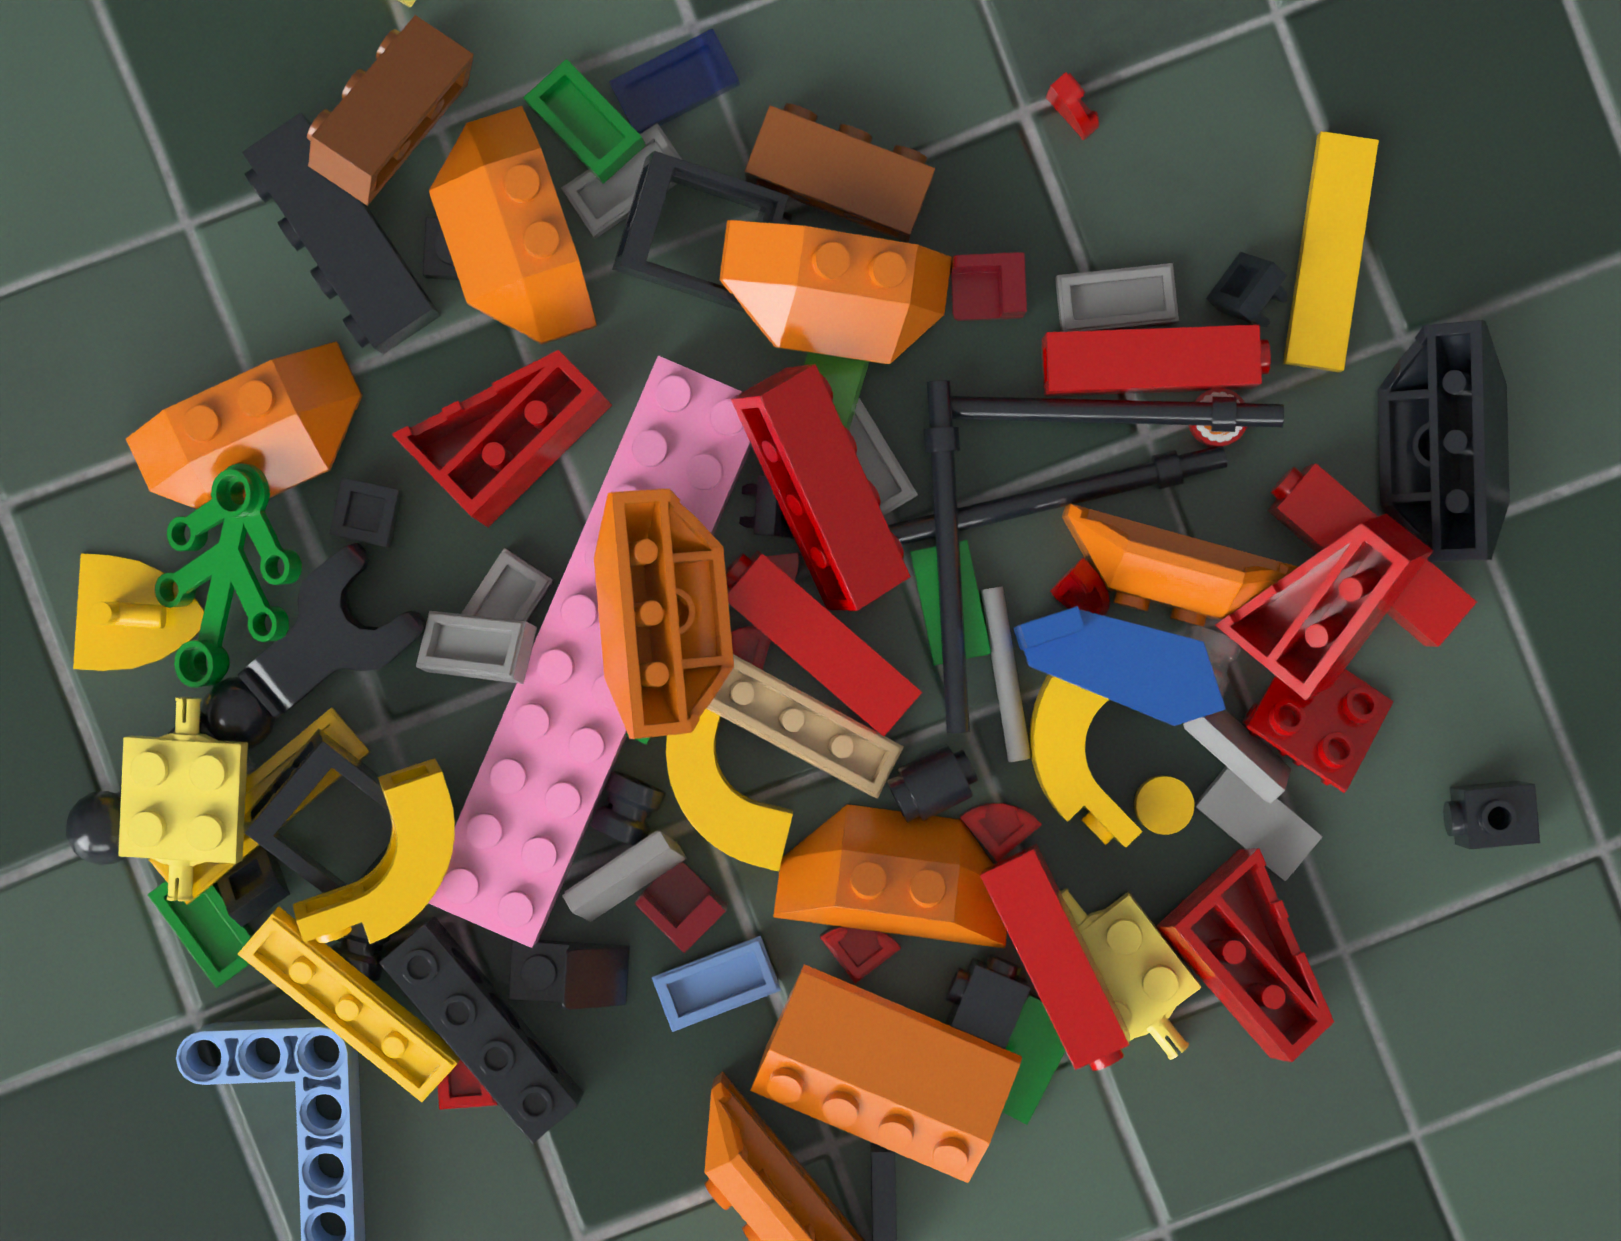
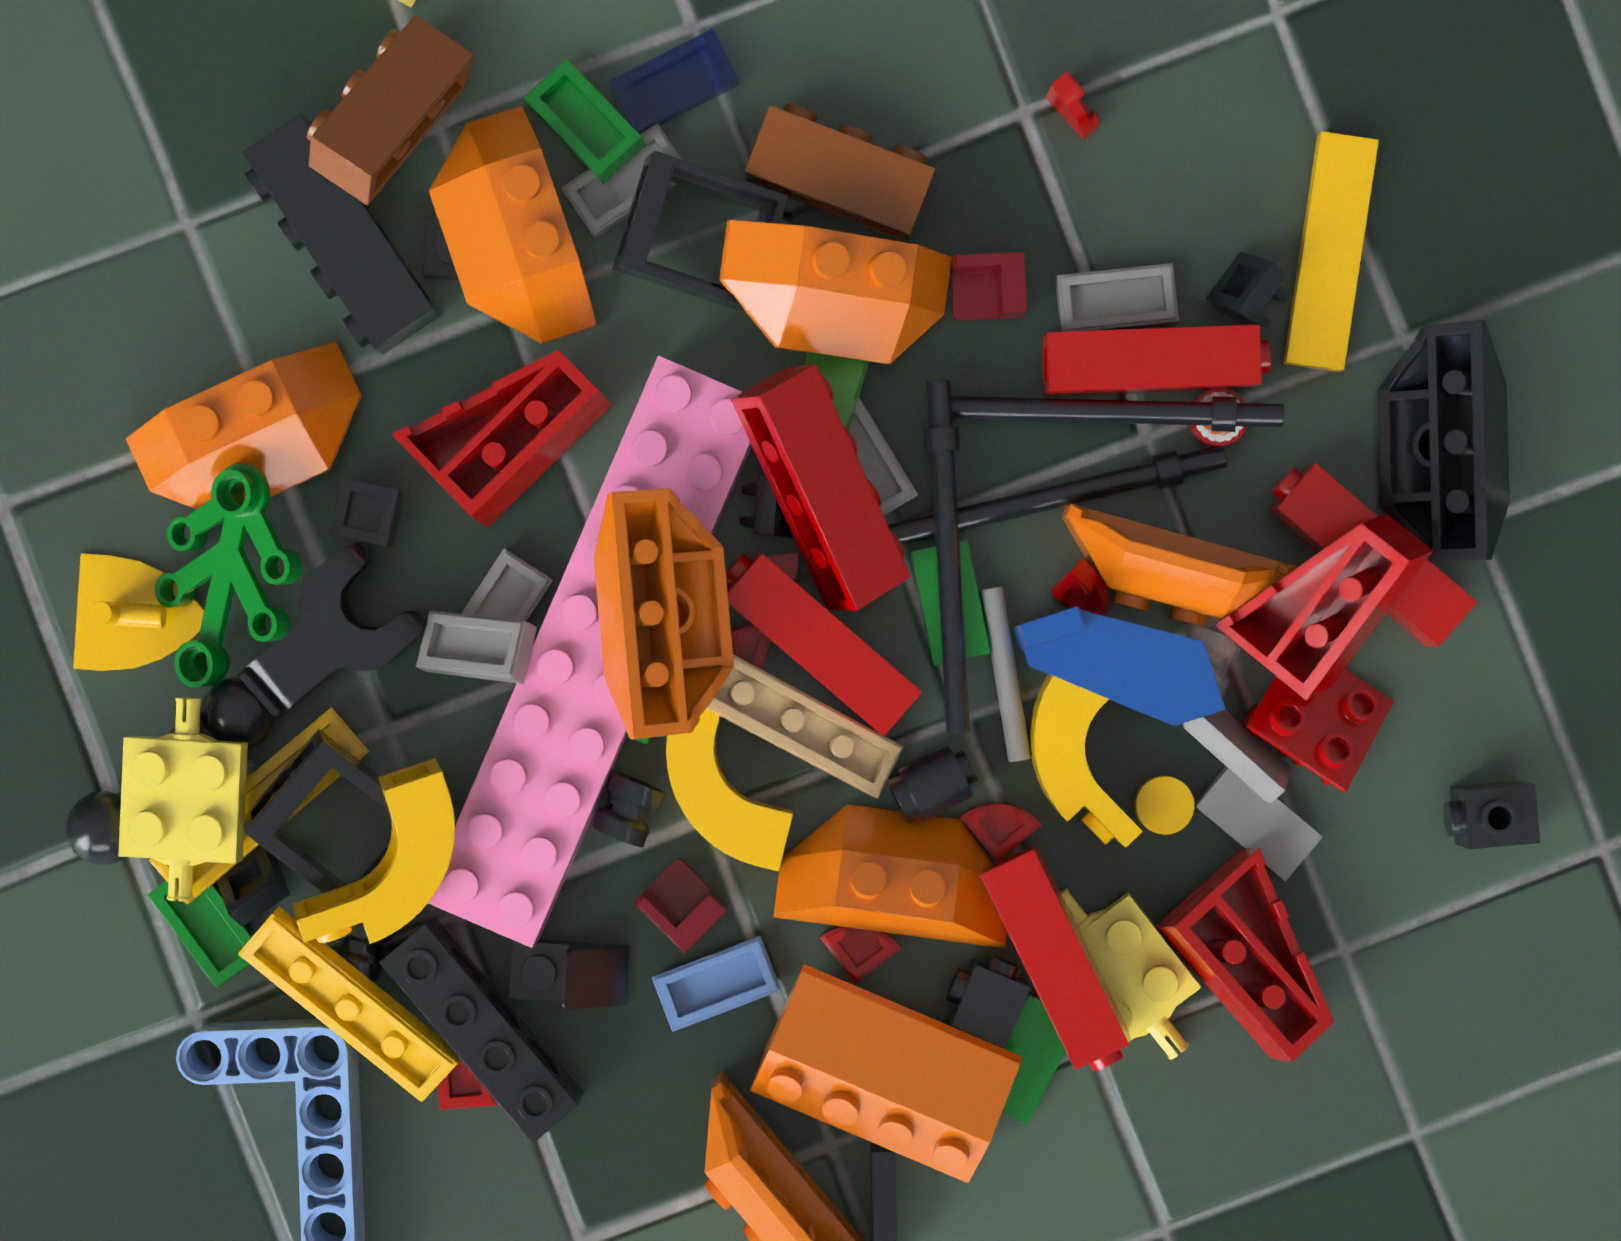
(624, 876): light grey tile -> none

